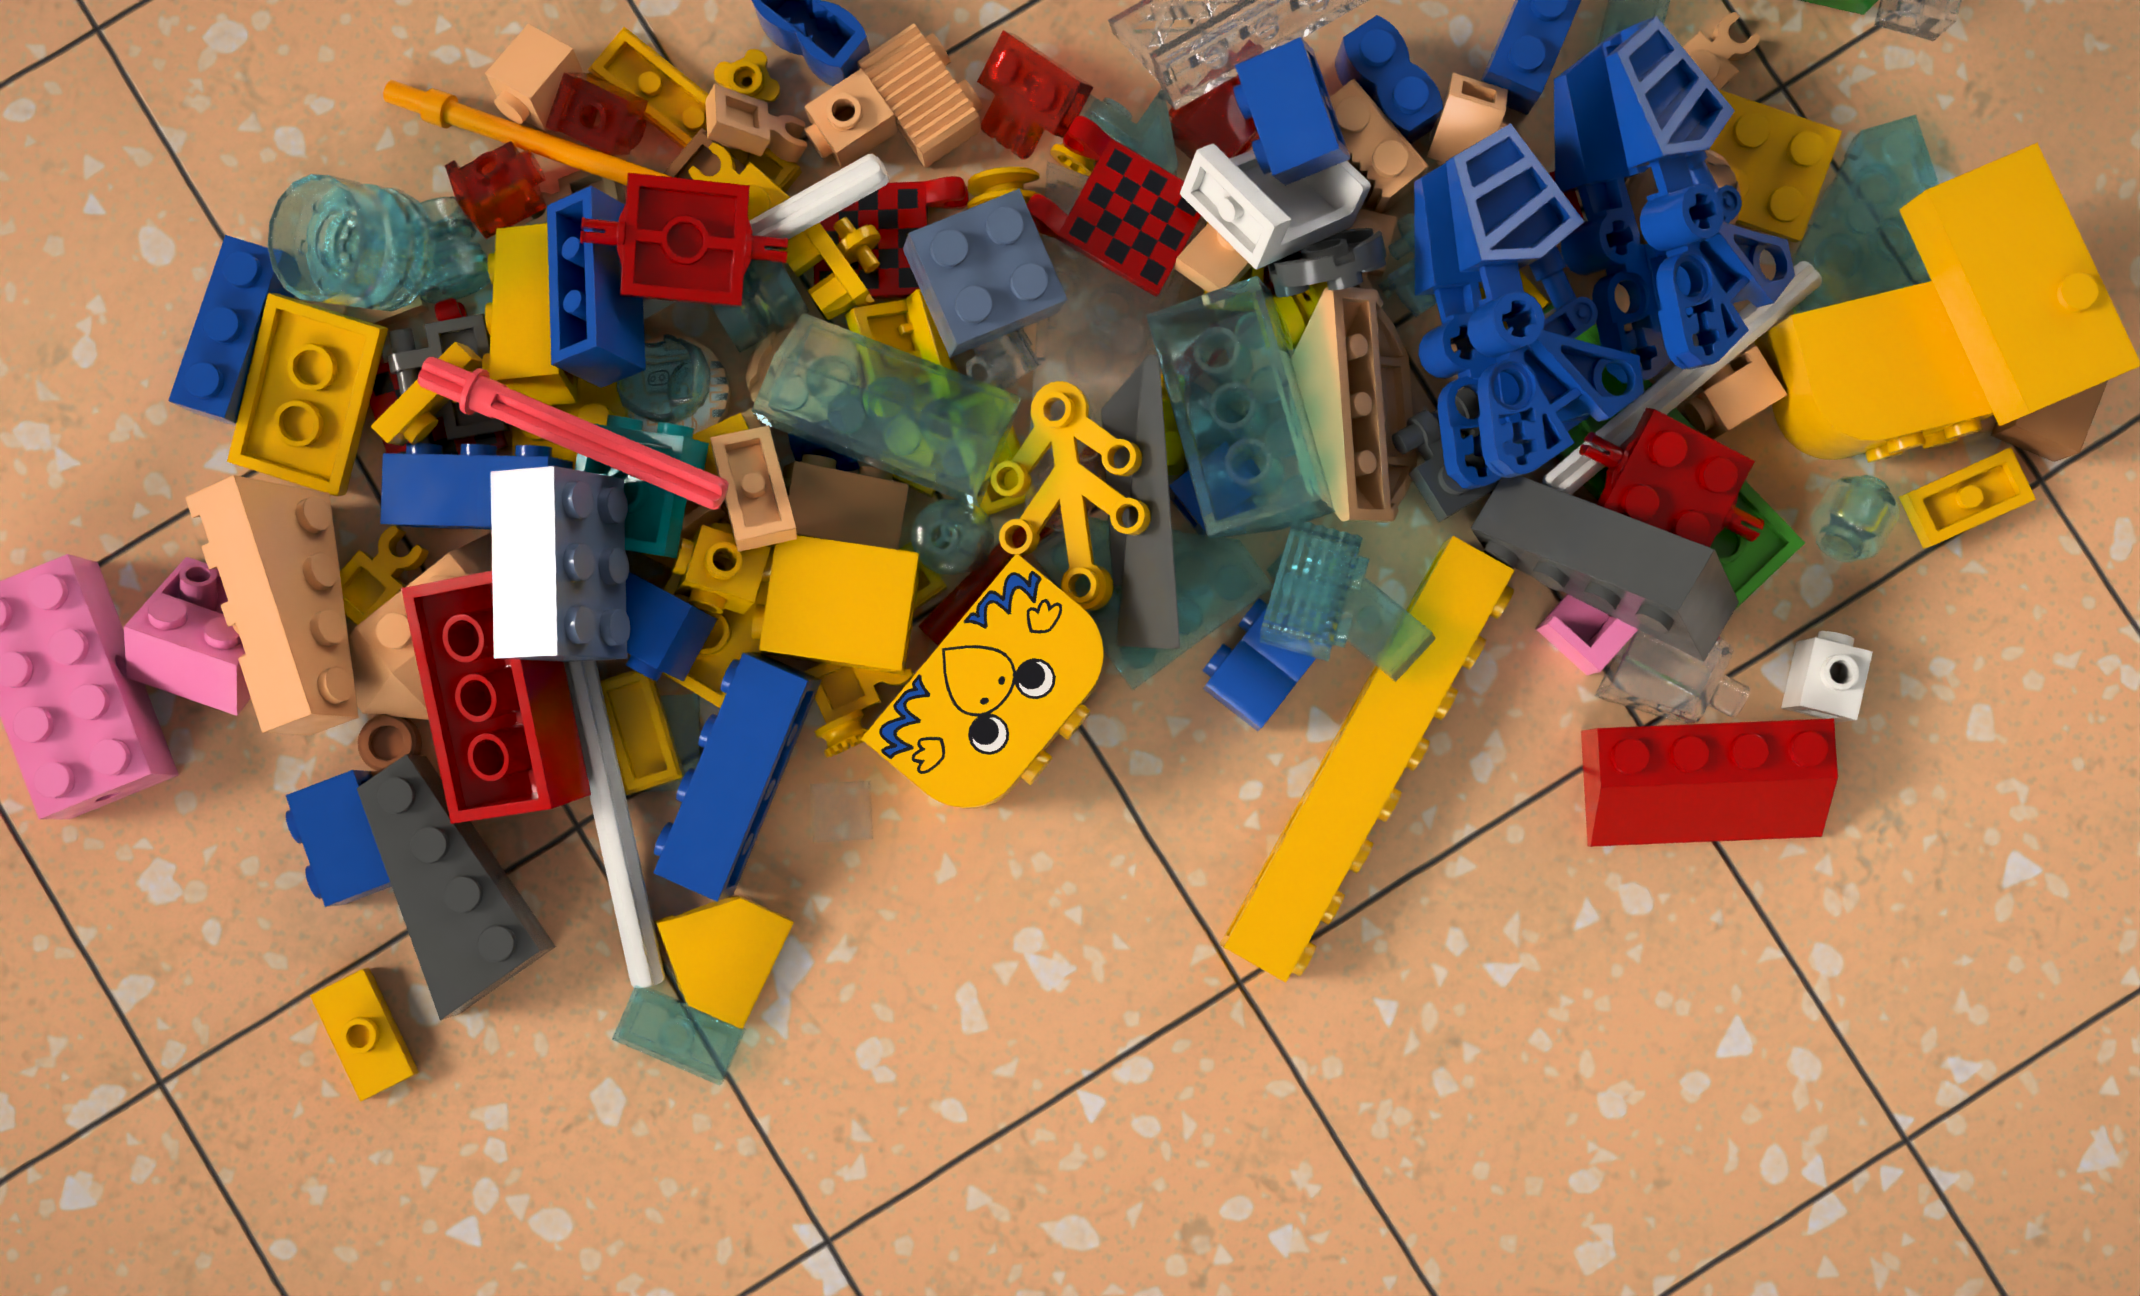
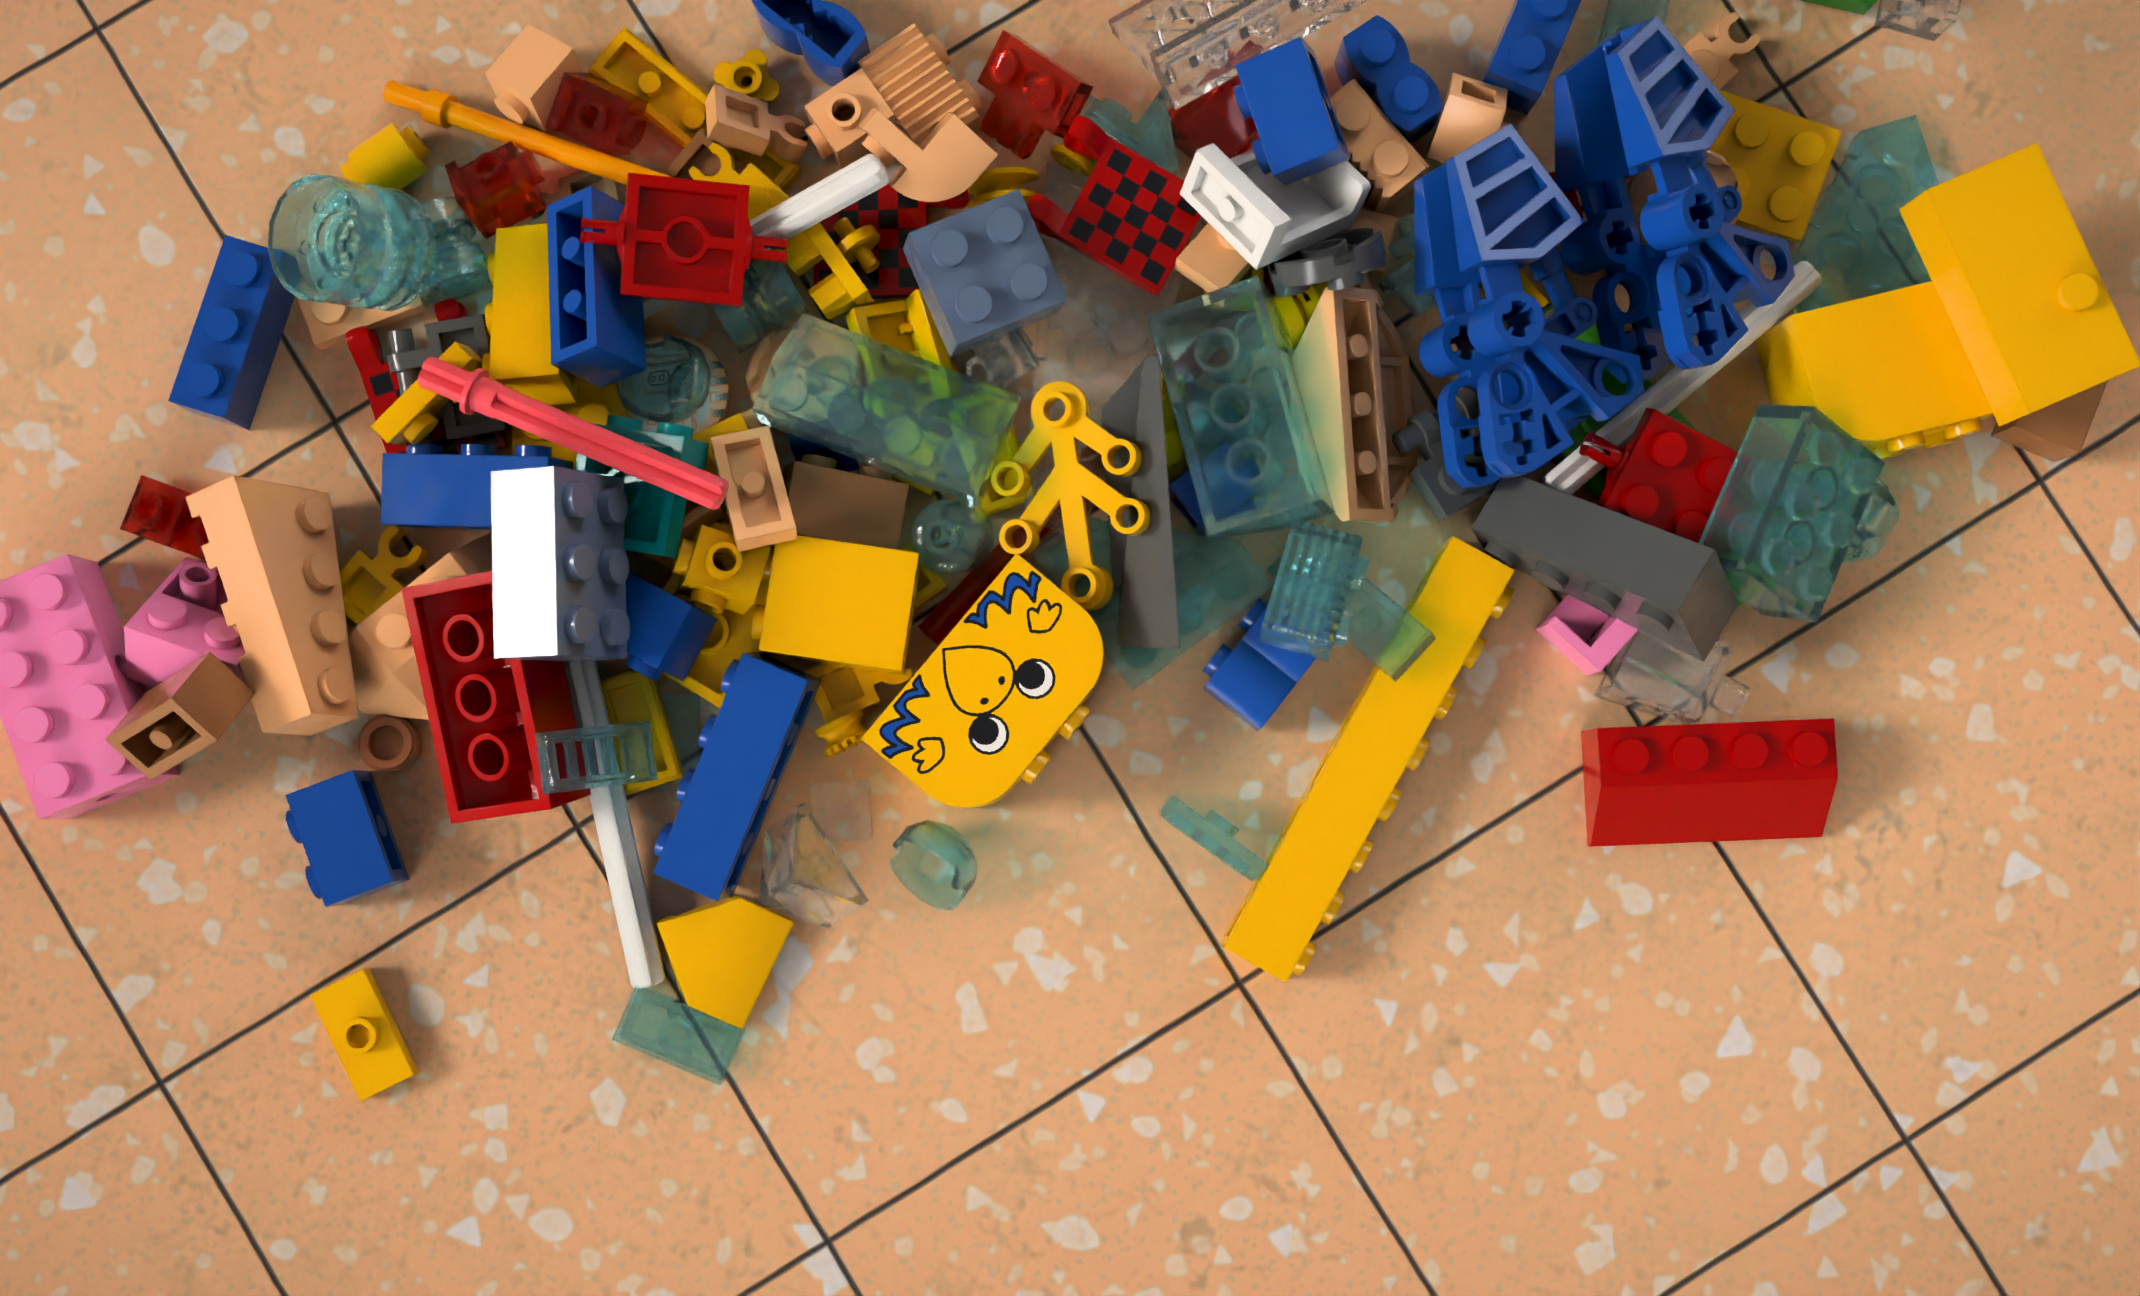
(163, 516): none -> clear red slope
(180, 716): none -> medium nougat brick
(307, 394): yellow plate -> none
(388, 158): none -> yellow brick
(450, 888): dark grey wedge -> none
(635, 752): none -> clear light blue slope
(805, 872): none -> clear slope
(934, 863): none -> clear light blue hair
(937, 168): none -> light nougat brick
(1214, 835): none -> clear light blue plate
(1734, 394): light nougat brick -> none
(1790, 510): none -> clear light blue brick
(1827, 677): white brick -> none
(1967, 498): yellow plate -> none

